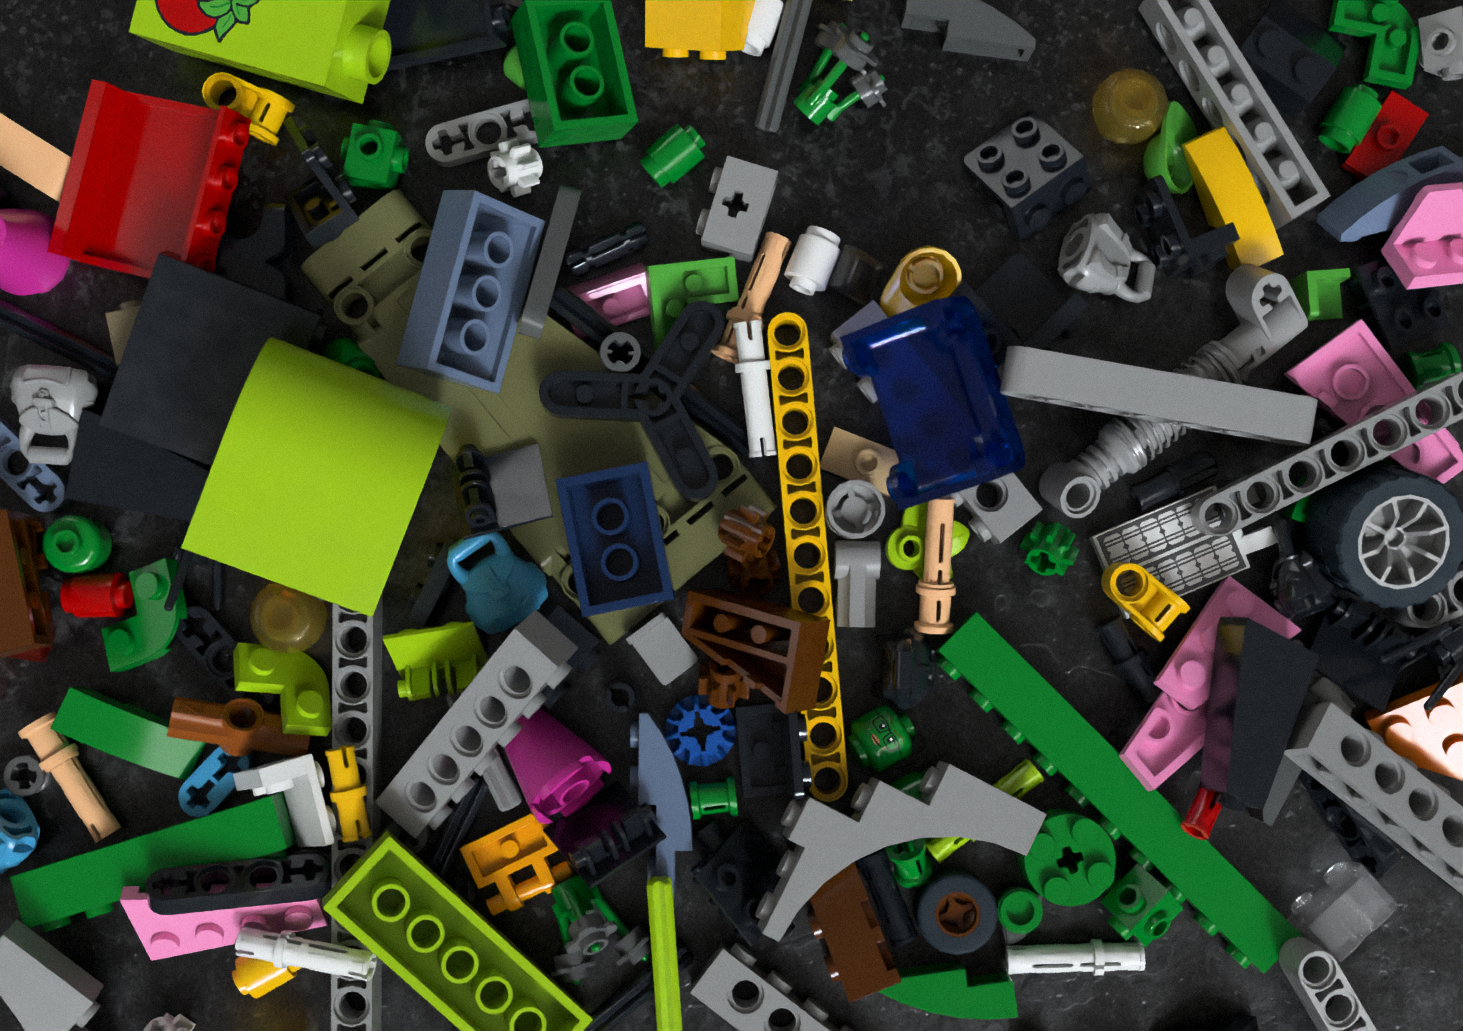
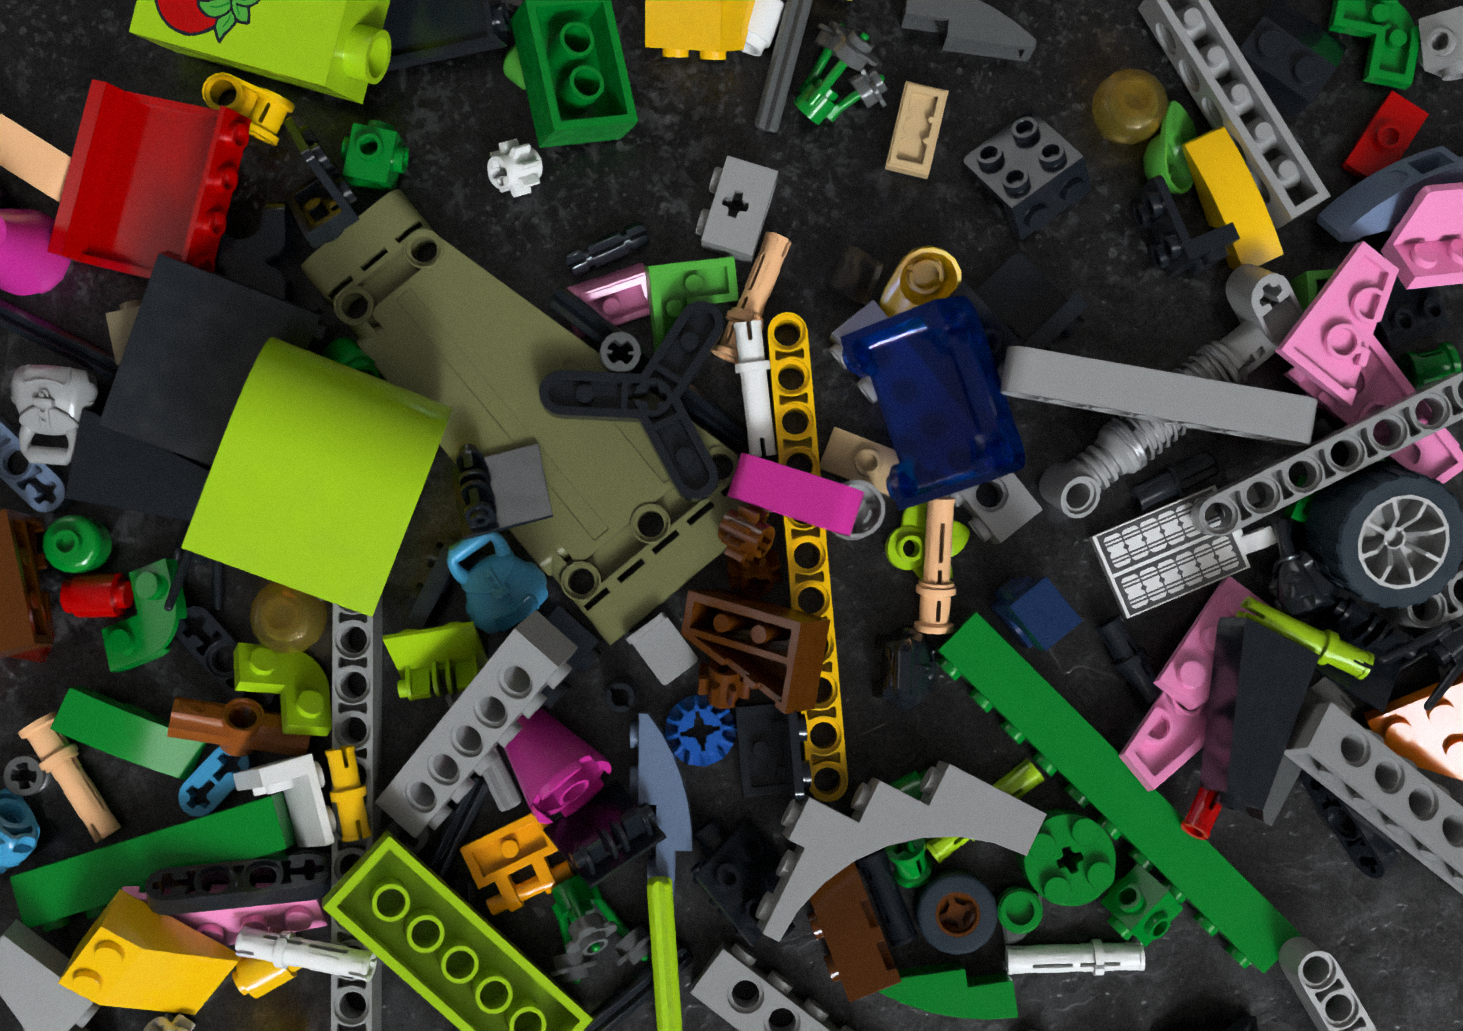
(146, 961): none -> yellow slope
(460, 152): light grey beam -> none
(471, 290): sand blue slope -> none
(550, 261): dark grey beam -> none
(615, 539): dark blue brick -> none
(673, 154): green brick -> none
(713, 798): green bush -> none
(795, 494): none -> dark pink beam
(813, 260): white brick -> none
(856, 571): light grey piece -> none
(881, 739): green head -> none
(916, 130): none -> tan plate
(1034, 611): none -> dark blue arch
(1049, 548): green gear -> none
(1099, 258): light grey piece -> none
(1149, 603): yellow piece -> none
(1324, 643): none -> lime pin
(1337, 326): none -> bright pink wing
(1342, 909): clear brick -> none
(1349, 118): green brick -> none

